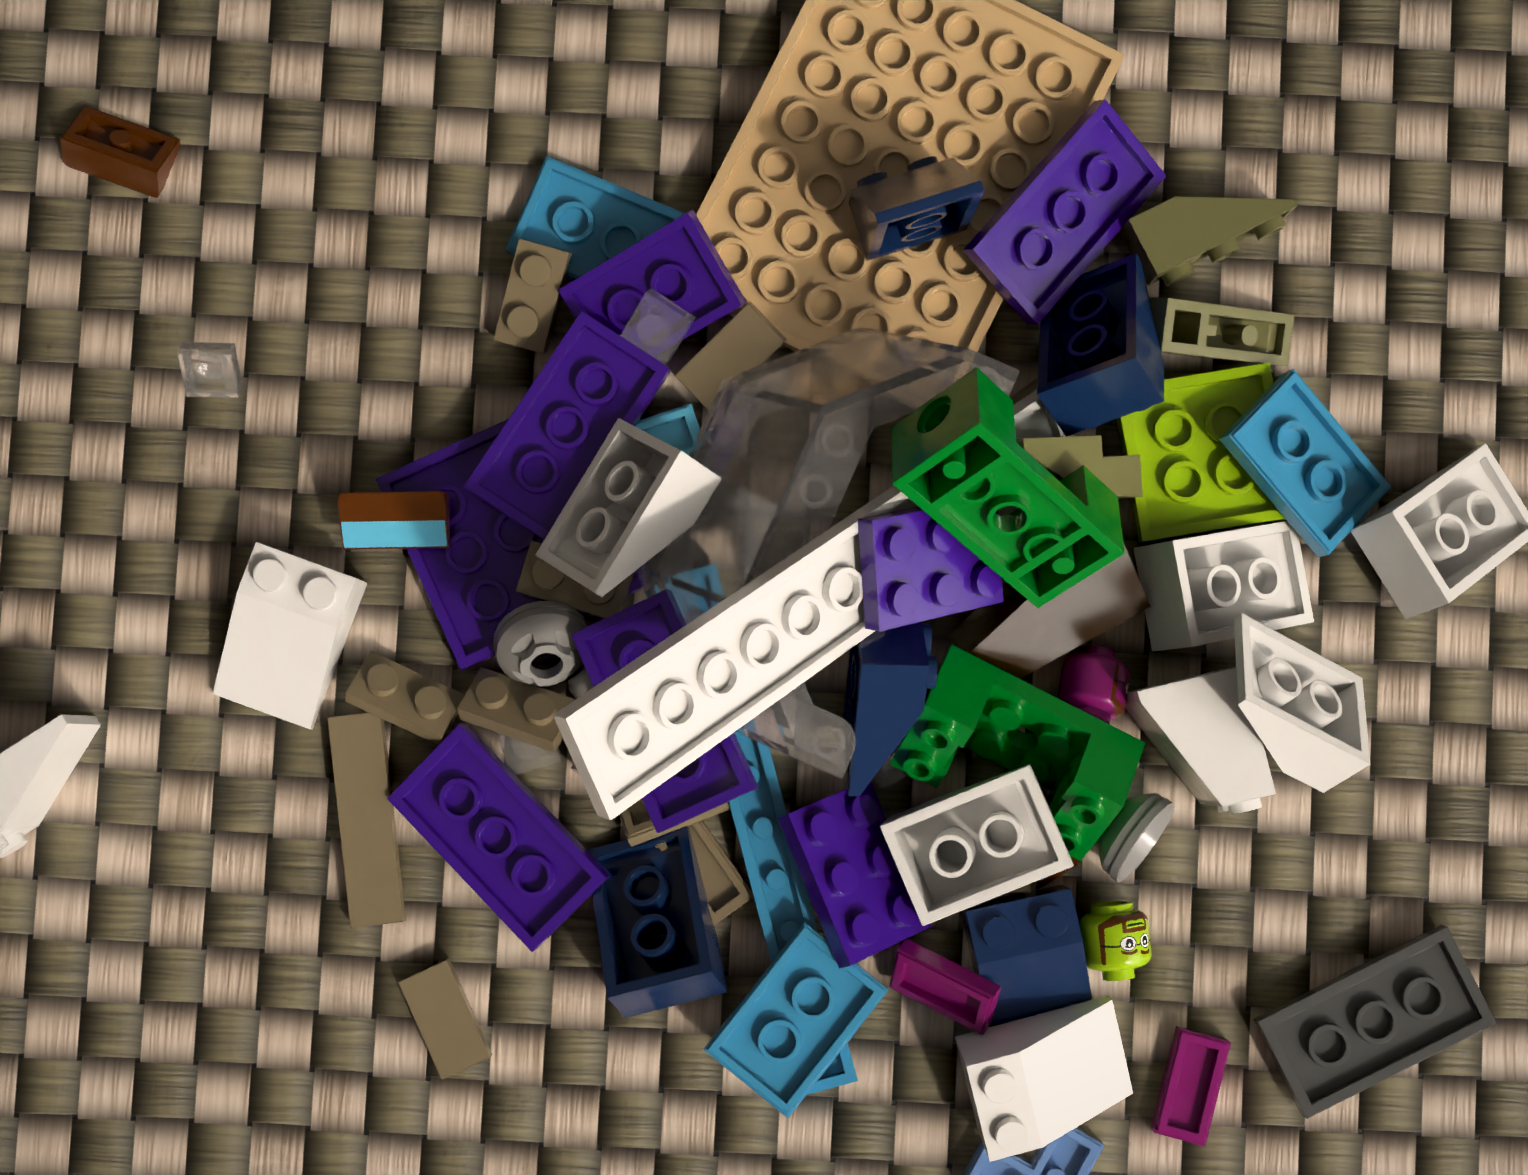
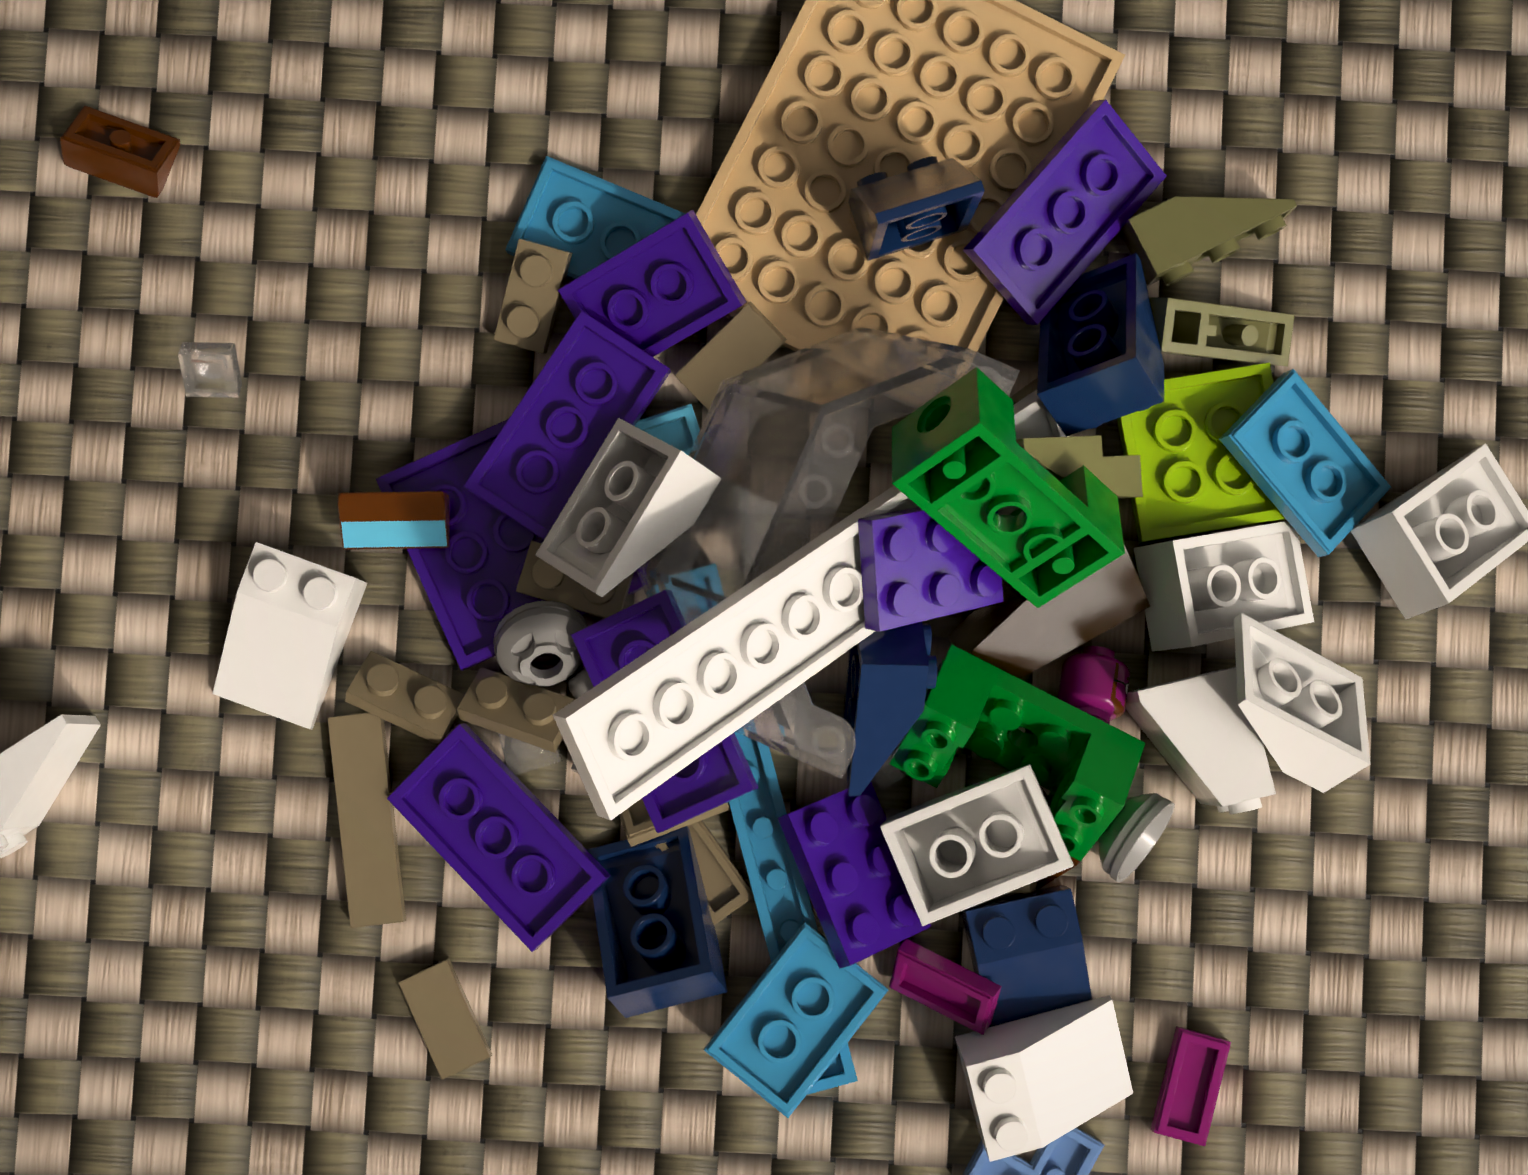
(657, 326): clear plate -> none
(1115, 939): lime head -> none
(1374, 1021): dark grey plate -> none

